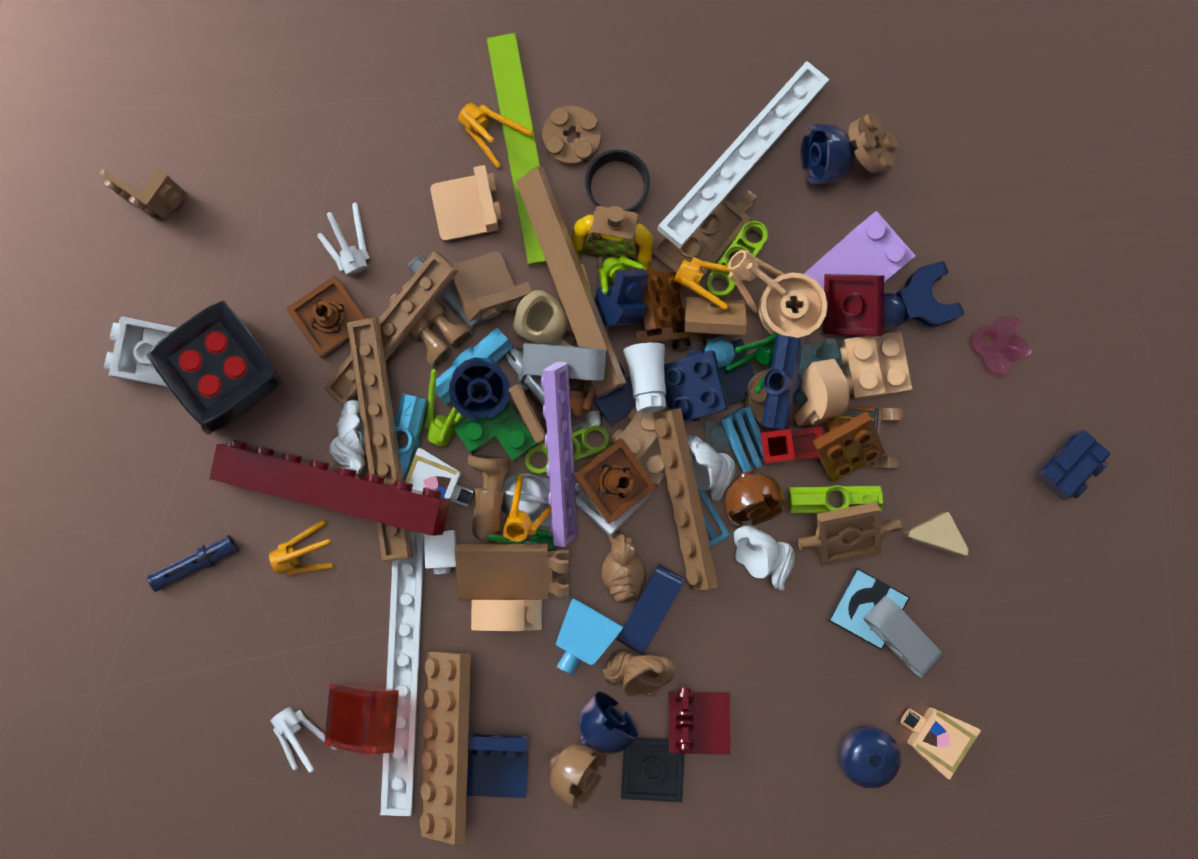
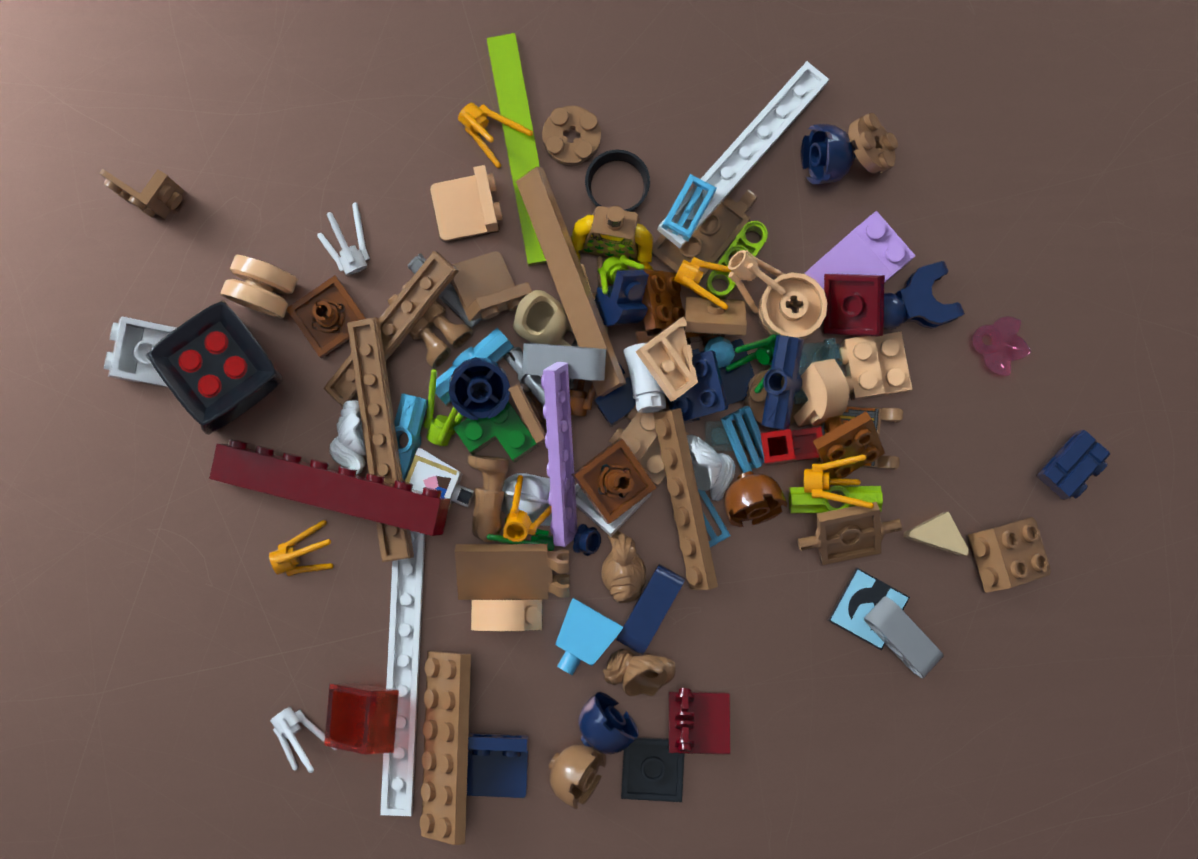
(161, 578): dark blue pin -> none
(259, 284): none -> light nougat wheel
(440, 552): white brick -> none
(579, 440): lime beam -> none
(586, 540): none -> dark blue plate
(592, 418): white hand -> none
(670, 360): none -> light nougat wing
(678, 228): none -> medium azure tile
(763, 555): white hair -> none
(817, 481): none -> light orange plant
(869, 757): dark blue cylinder -> none
(939, 739): light nougat torso -> none
(1010, 555): none -> medium nougat bracket

